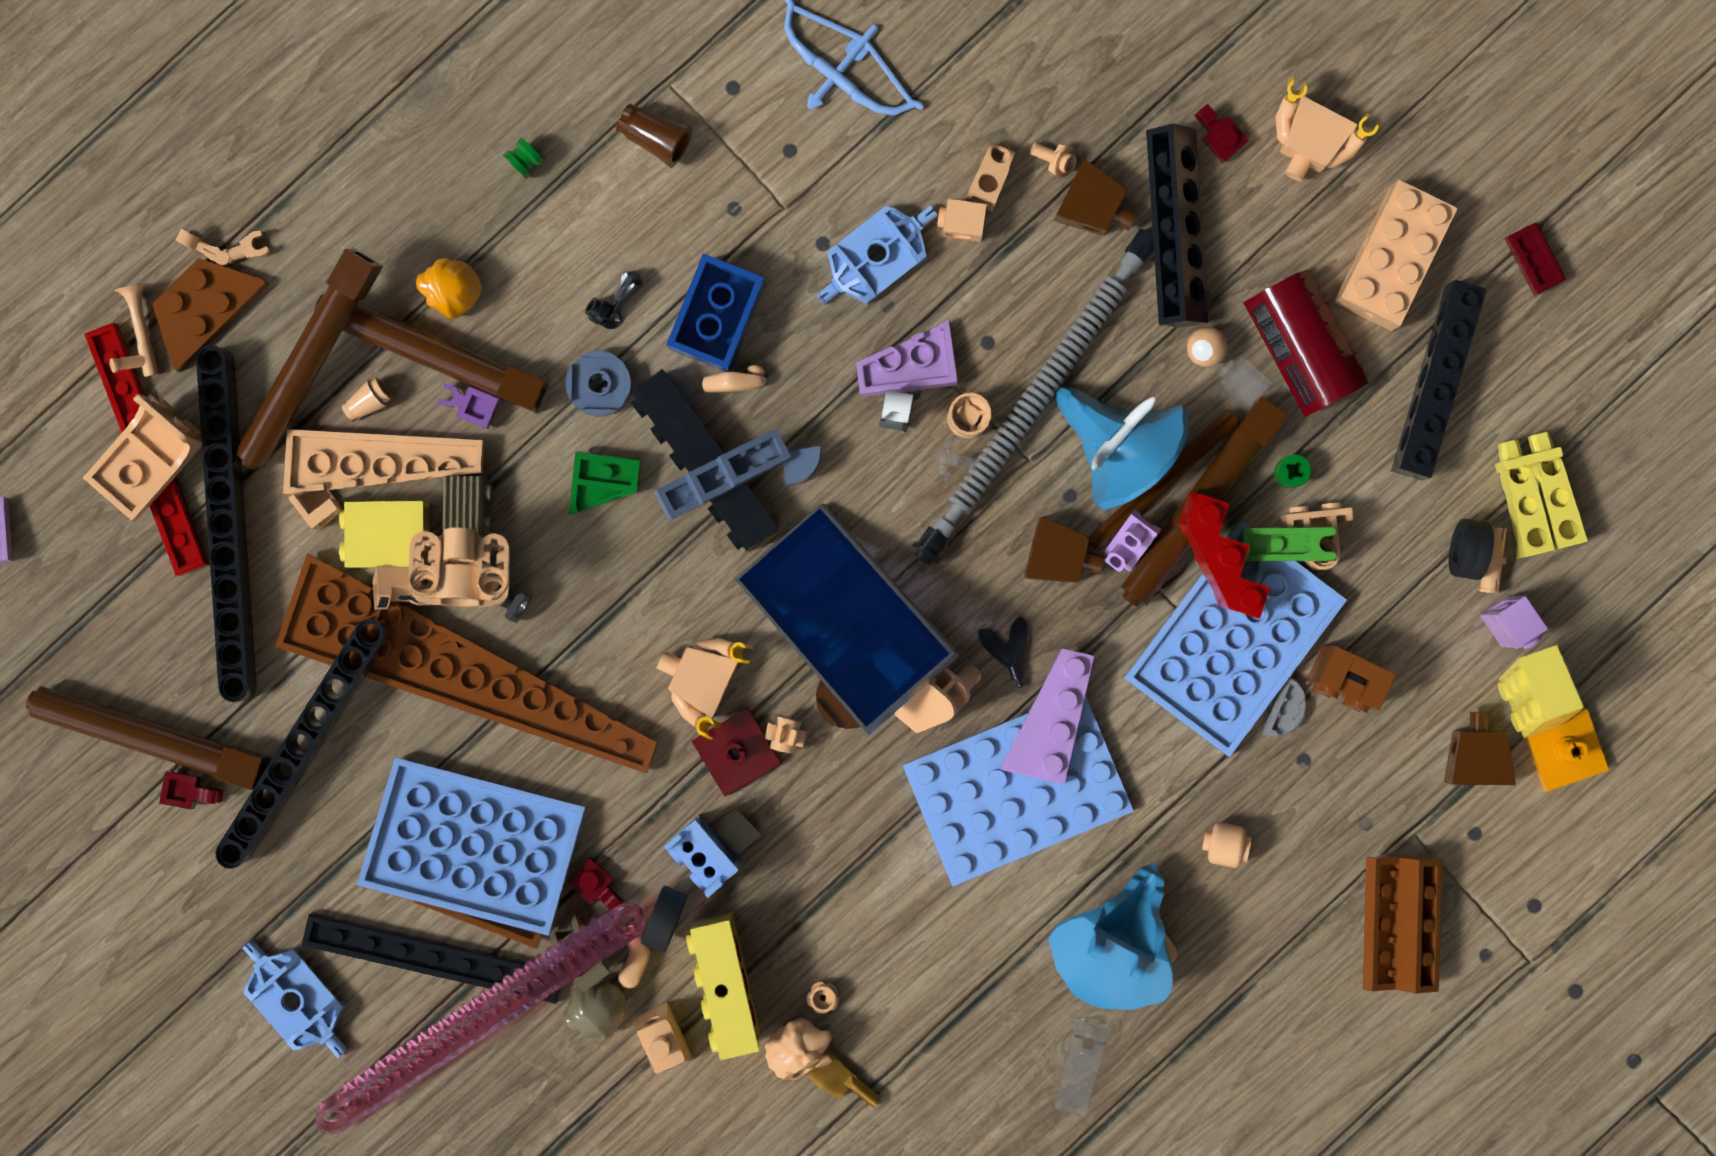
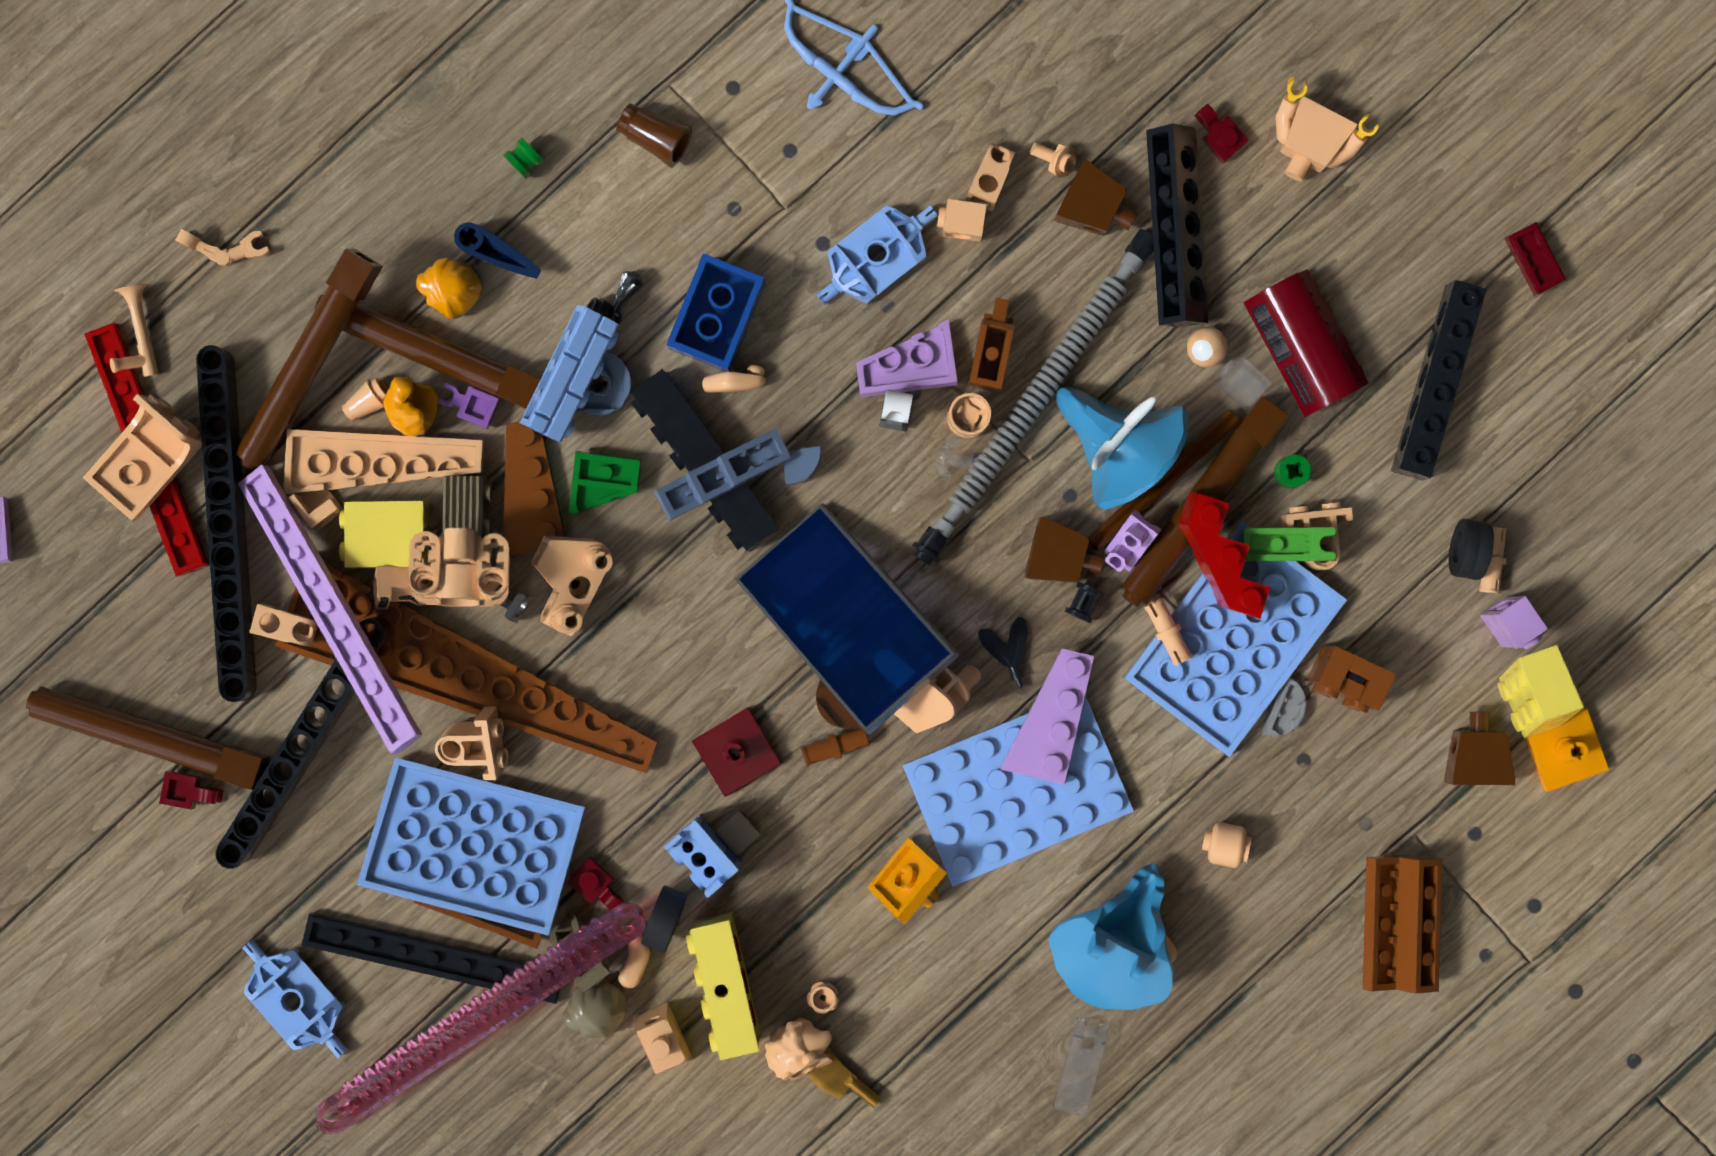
(201, 306): dark orange wing -> none
(283, 625): none -> light nougat leg
(330, 610): none -> lavender plate
(410, 406): none -> light orange hair
(478, 743): none -> light nougat pin
(494, 250): none -> dark blue piece
(529, 492): none -> dark orange wing
(560, 563): none -> light nougat piece
(569, 374): none -> light blue brick
(702, 679): light nougat torso -> none
(785, 735): light nougat gear -> none
(834, 746): none -> dark orange pin
(907, 881): none -> light orange tile
(992, 349): none -> dark orange hinge
(1093, 597): none -> black bush
(1168, 631): none -> light nougat pin
(1395, 255): light nougat brick -> none
(1539, 497): light yellow hips -> none

